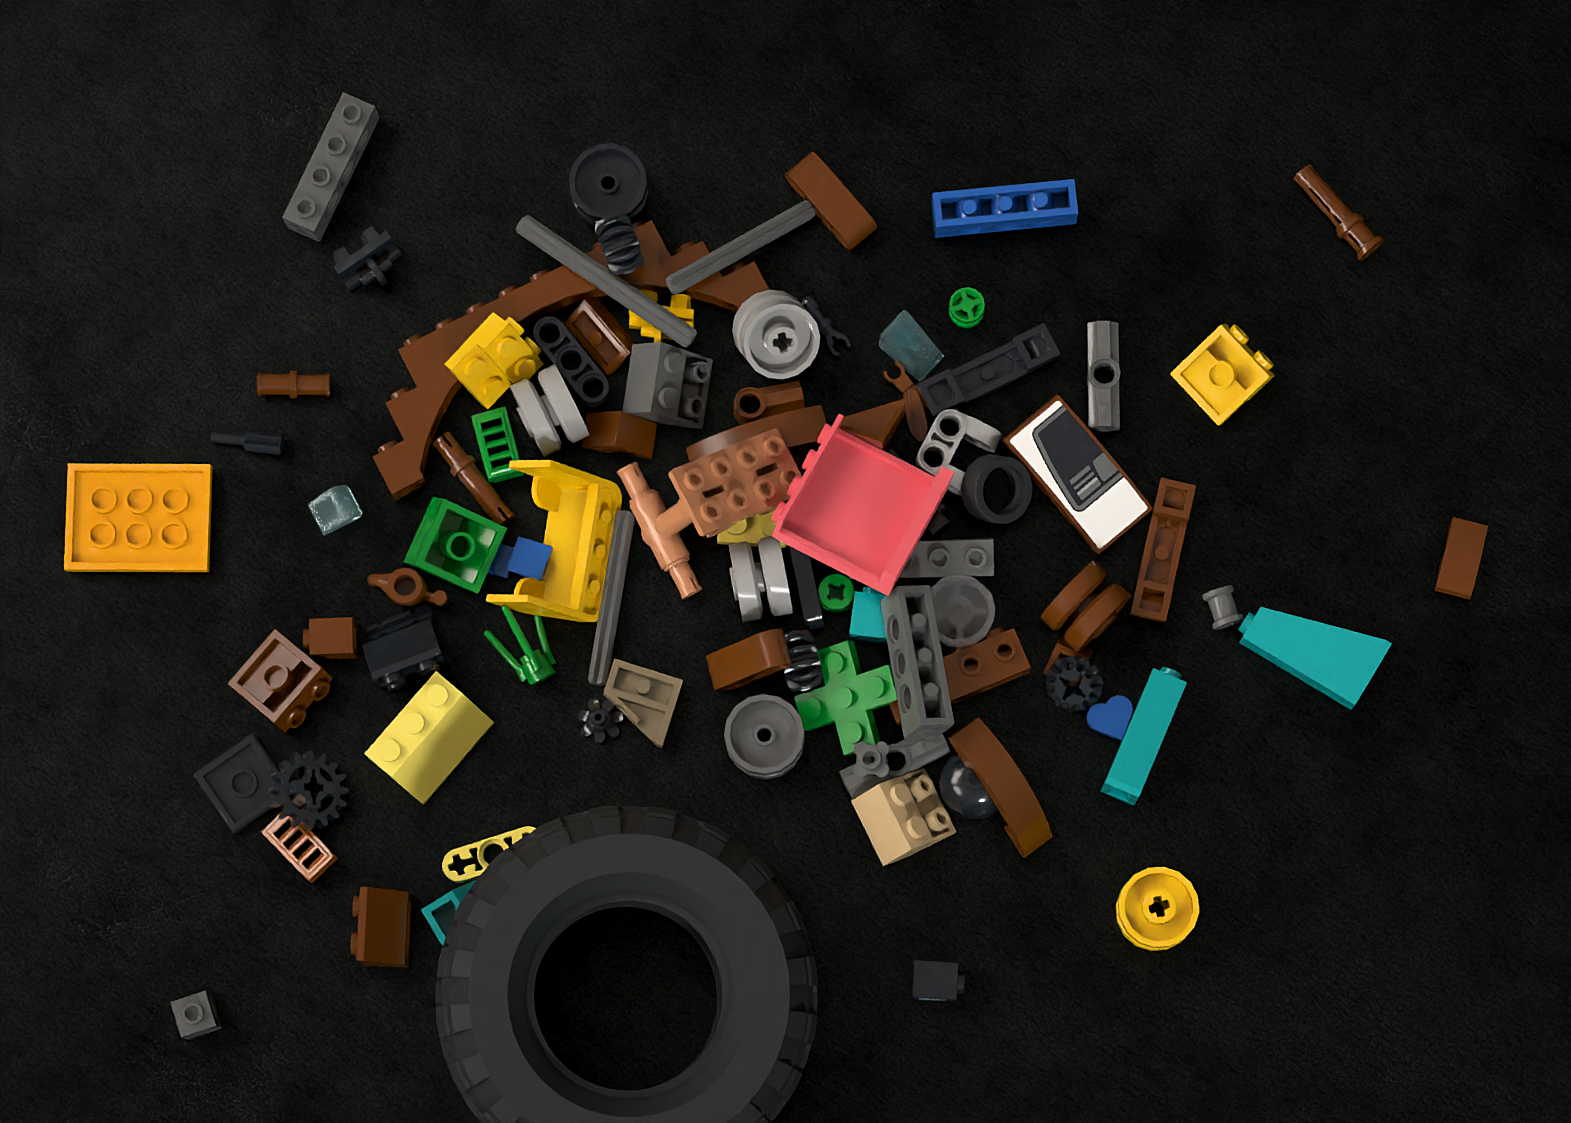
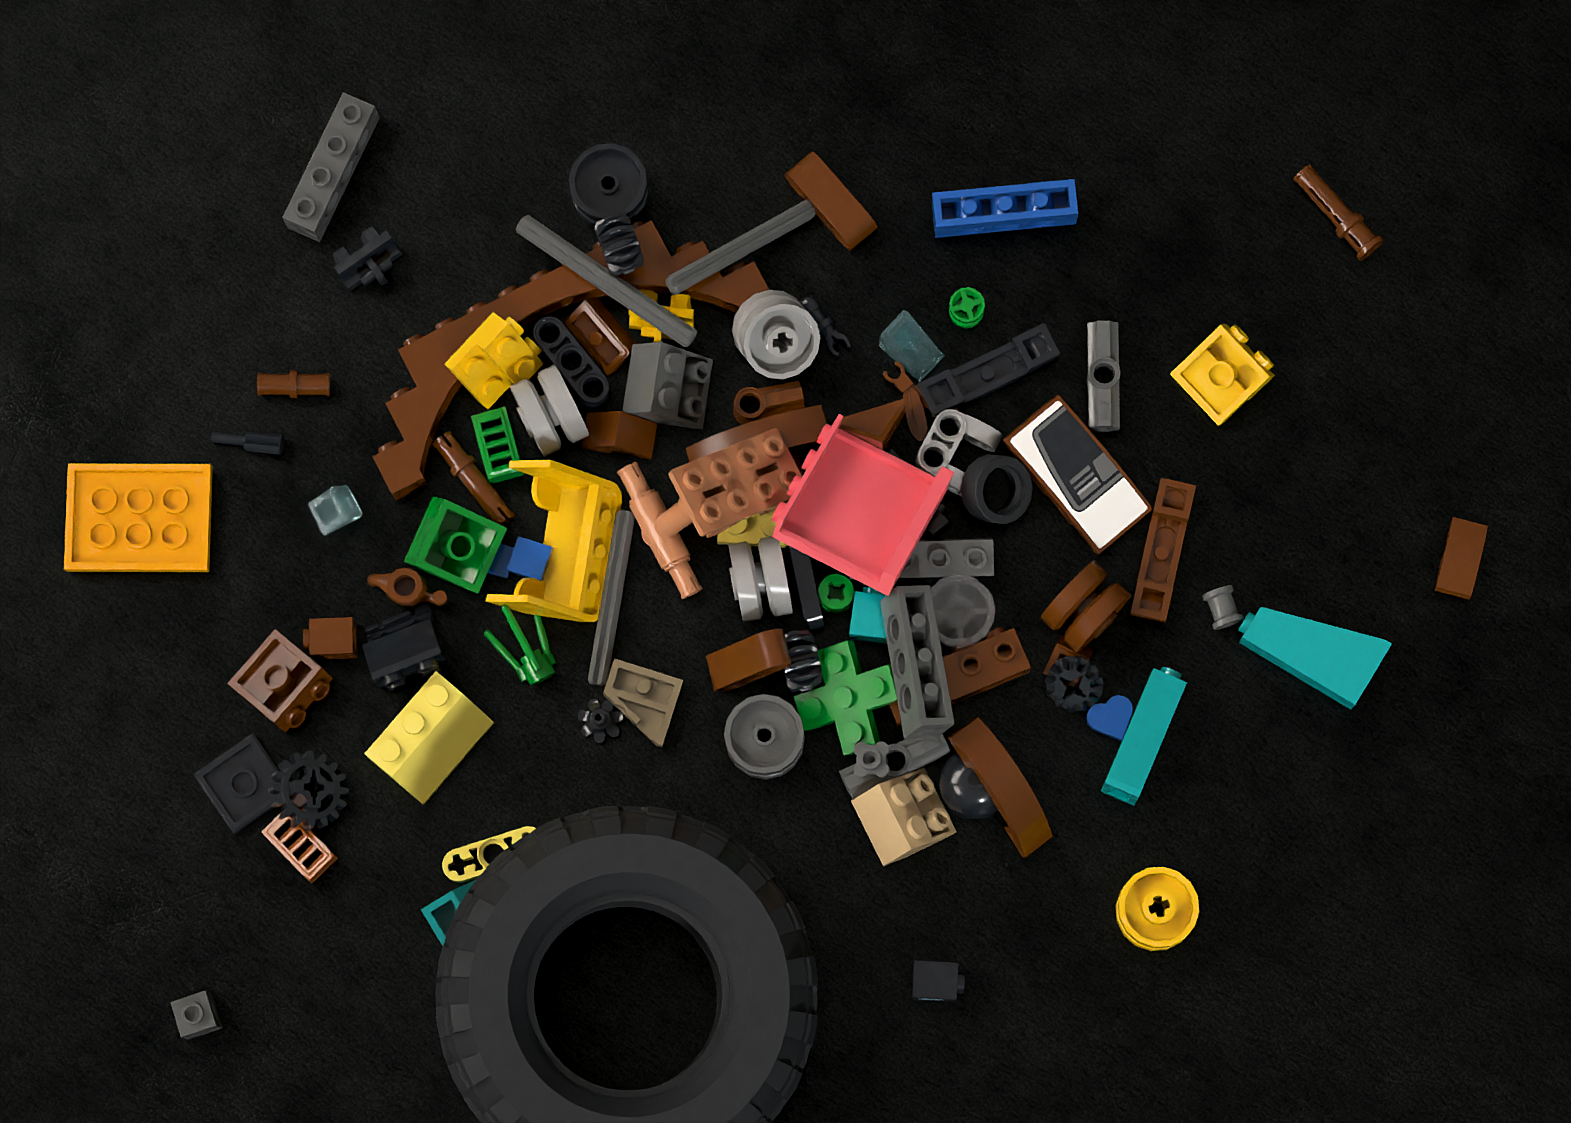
(382, 927): reddish brown slope -> none

